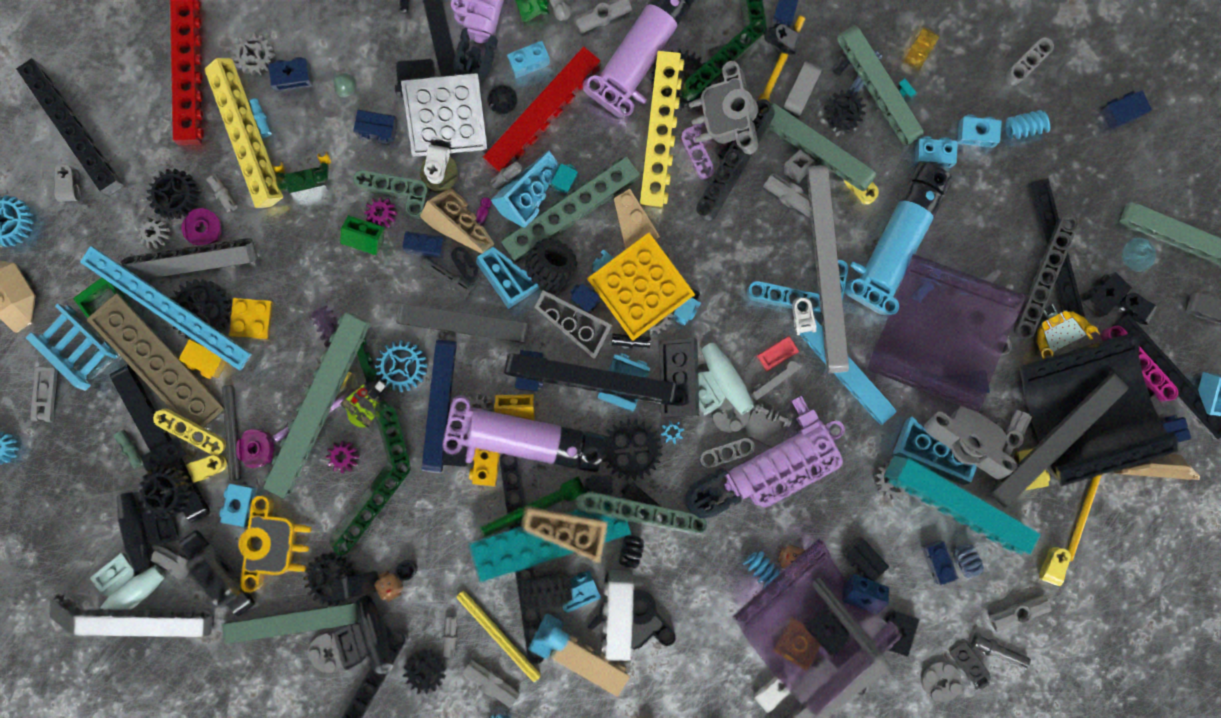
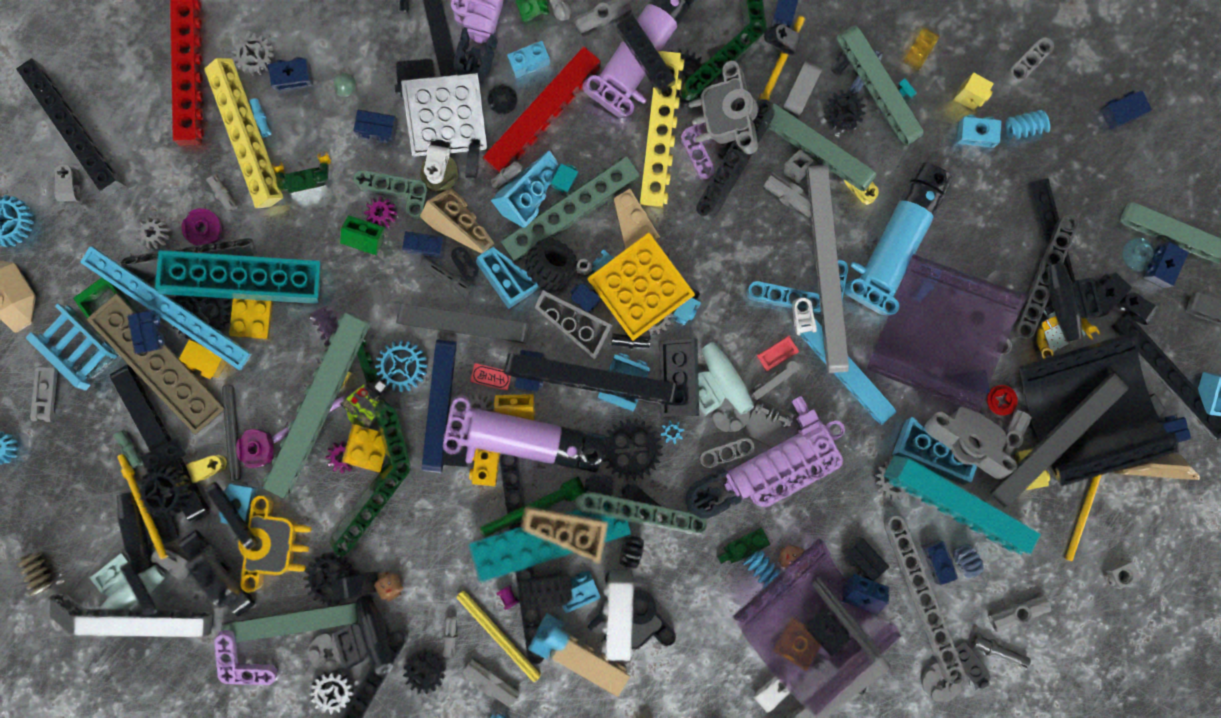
(34, 573): none -> dark tan piece
(128, 473): none -> yellow bar
(138, 588): none -> black beam
(145, 331): none -> dark blue brick
(173, 179): black gear -> none
(191, 428): light yellow beam -> none
(231, 515): none -> black beam
(236, 669): none -> lavender beam
(238, 277): none -> teal brick
(325, 685): none -> gear
(364, 449): none -> yellow plate
(406, 570): black wheel -> none
(472, 161): none -> black beam
(483, 210): magenta axle -> none
(490, 377): none -> coral tile
(507, 597): none -> magenta bush
(583, 263): none -> light grey pin
(645, 54): none -> black brick
(744, 546): none -> dark green hinge
(908, 625): black brick -> none
(930, 607): none -> light grey beam
(937, 152): medium azure brick -> none
(974, 91): none -> light yellow brick
(1009, 396): none -> red gear
(1054, 568): light yellow piece -> none
(1072, 301): none -> black plate
(1130, 574): none -> light grey brick
(1148, 367): dark pink beam -> none
(1166, 264): none -> dark blue brick

